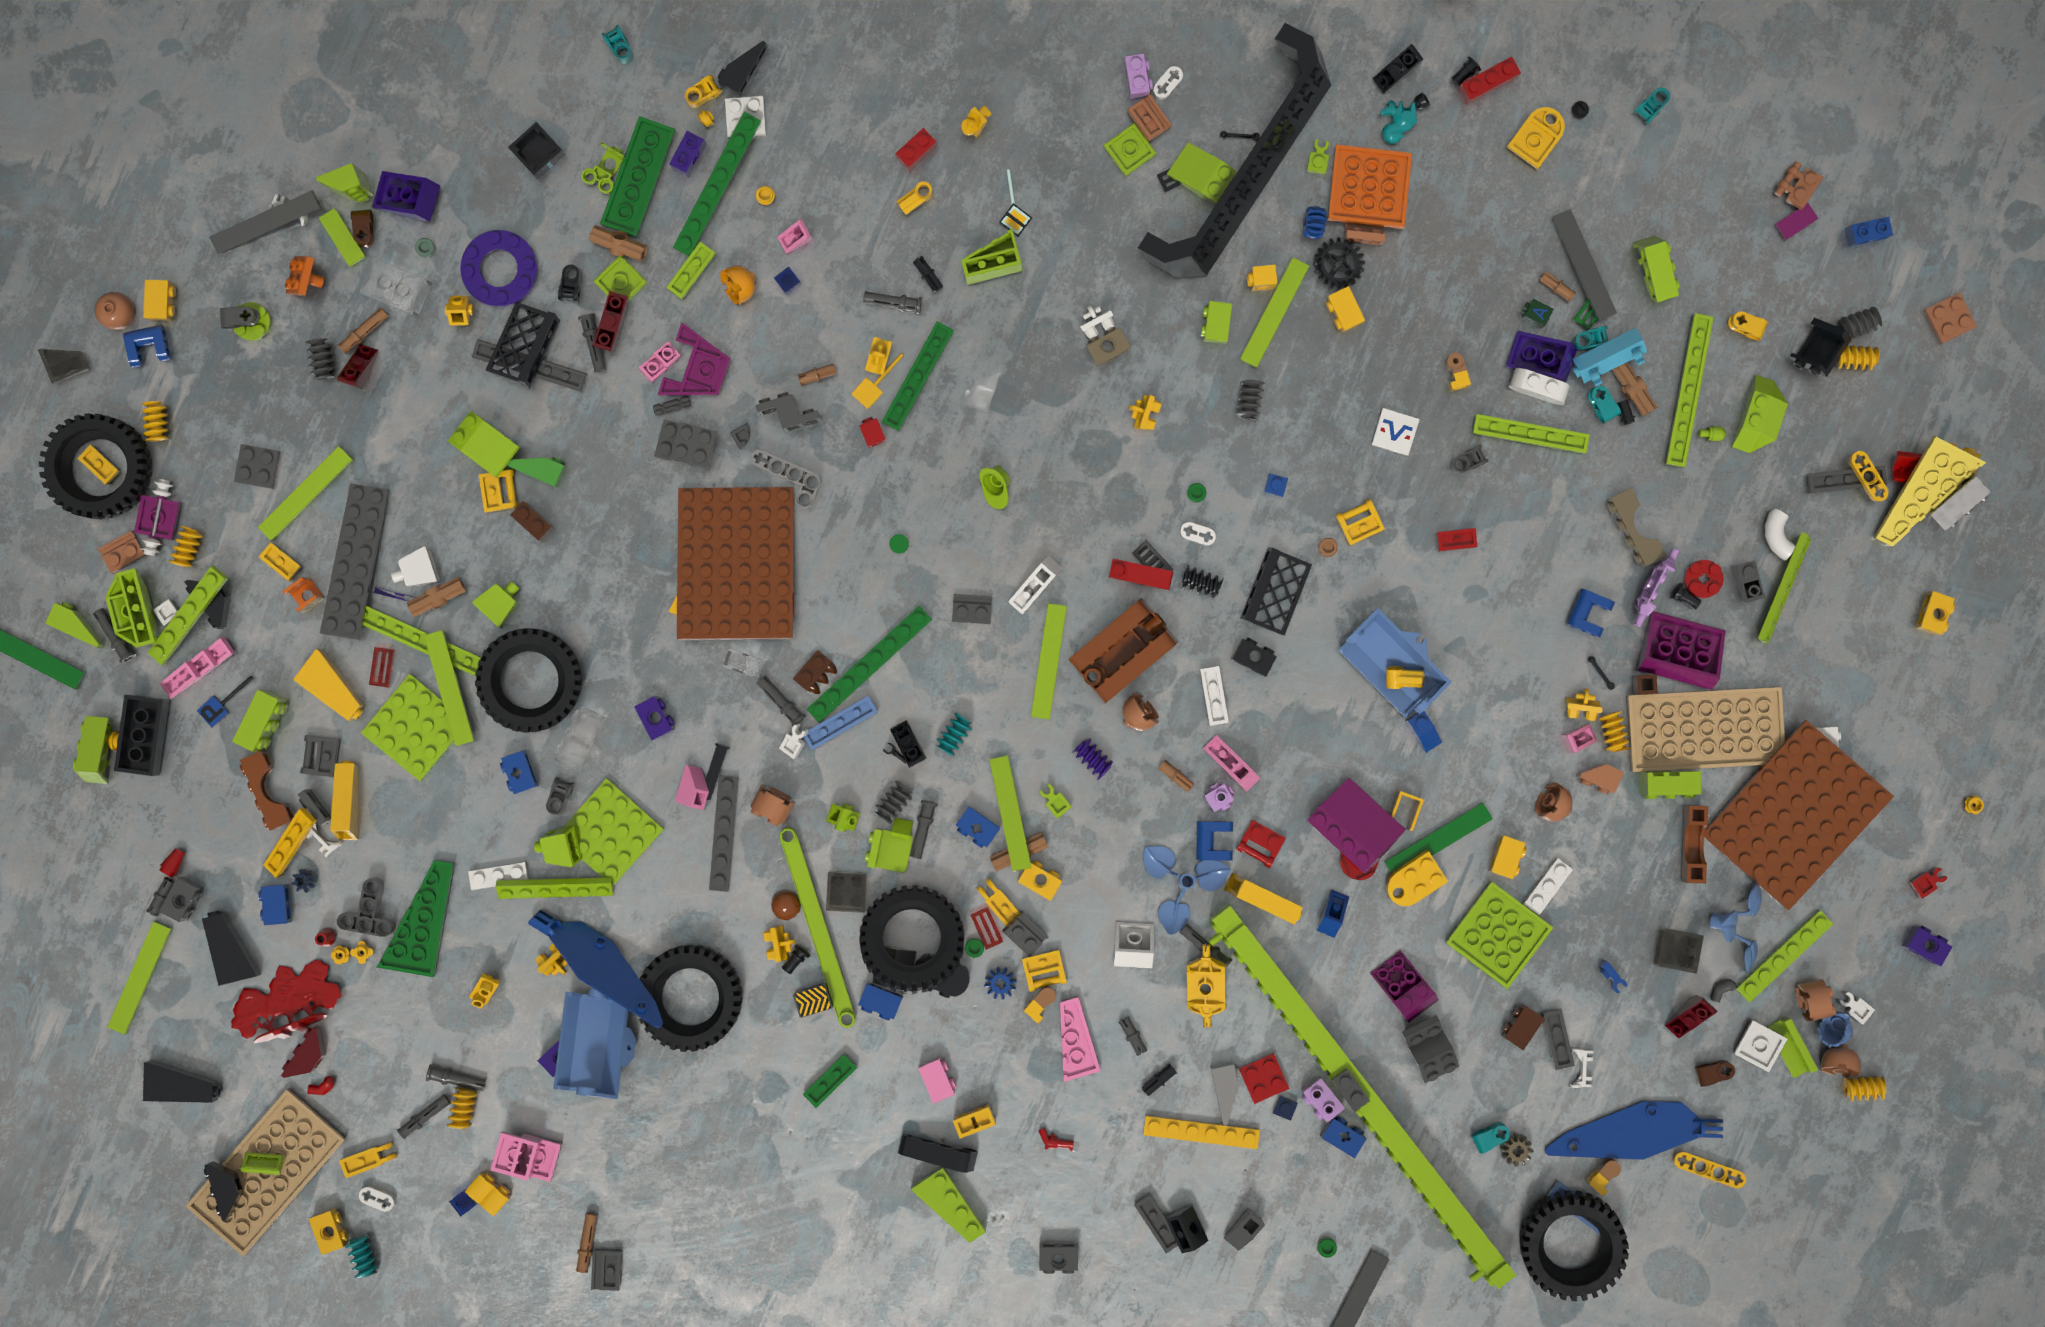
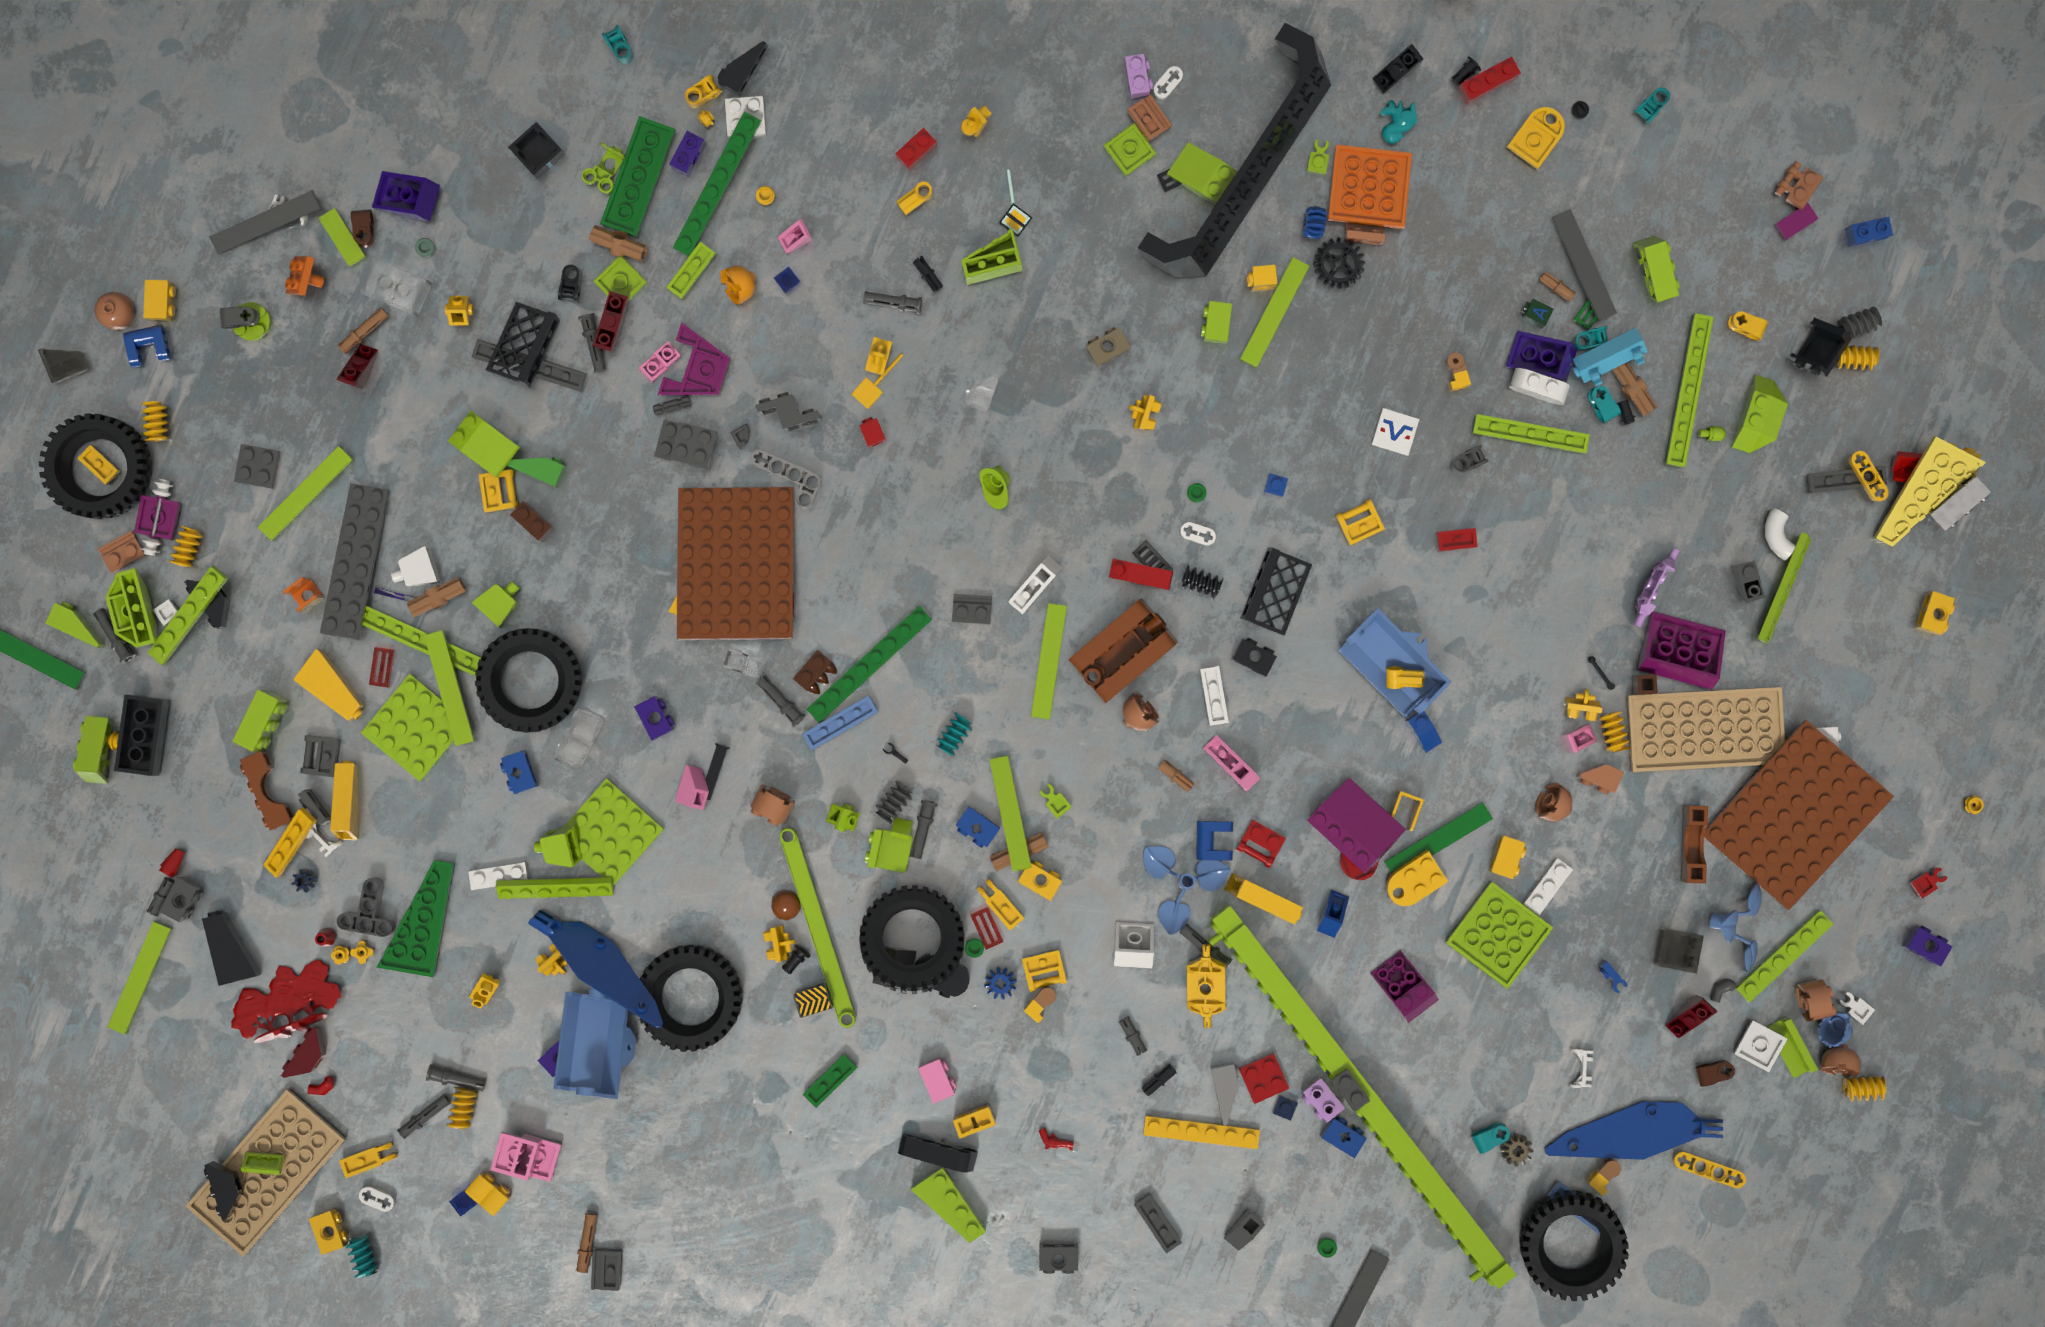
(174, 1084): black slope -> none
(197, 667): bright pink slope -> none
(214, 711): piece -> none
(275, 904): blue brick -> none
(280, 561): yellow plate -> none
(319, 359): dark grey piece -> none
(347, 182): lime slope -> none
(526, 268): dark purple plate -> none
(560, 795): dark grey piece -> none
(723, 833): dark grey plate -> none
(792, 742): white plate -> none
(817, 374): medium nougat axle -> none
(846, 891): clear smoke piece -> none
(880, 1001): blue brick -> none
(899, 543): green tile -> none
(908, 744): black slope -> none
(917, 376): green plate -> none
(1025, 933): dark grey plate -> none
(1077, 1046): bright pink wing -> none
(1089, 327): white hips -> none
(1093, 758): dark purple piece -> none
(1187, 1229): black brick -> none
(1211, 797): lavender brick -> none
(1249, 399): dark grey piece -> none
(1255, 136): black hinge -> none
(1327, 547): medium nougat tile -> none
(1344, 309): yellow brick -> none
(1422, 100): black hinge -> none
(1430, 1049): dark grey bracket -> none
(1522, 1026): reddish brown brick -> none
(1558, 1039): dark grey plate -> none
(1582, 609): blue connector -> none
(1624, 506): dark tan arch -> none
(1670, 784): lime wedge -> none
(1683, 595): black pin -> none
(1696, 570): red plate -> none
(1950, 318): nougat plate -> none

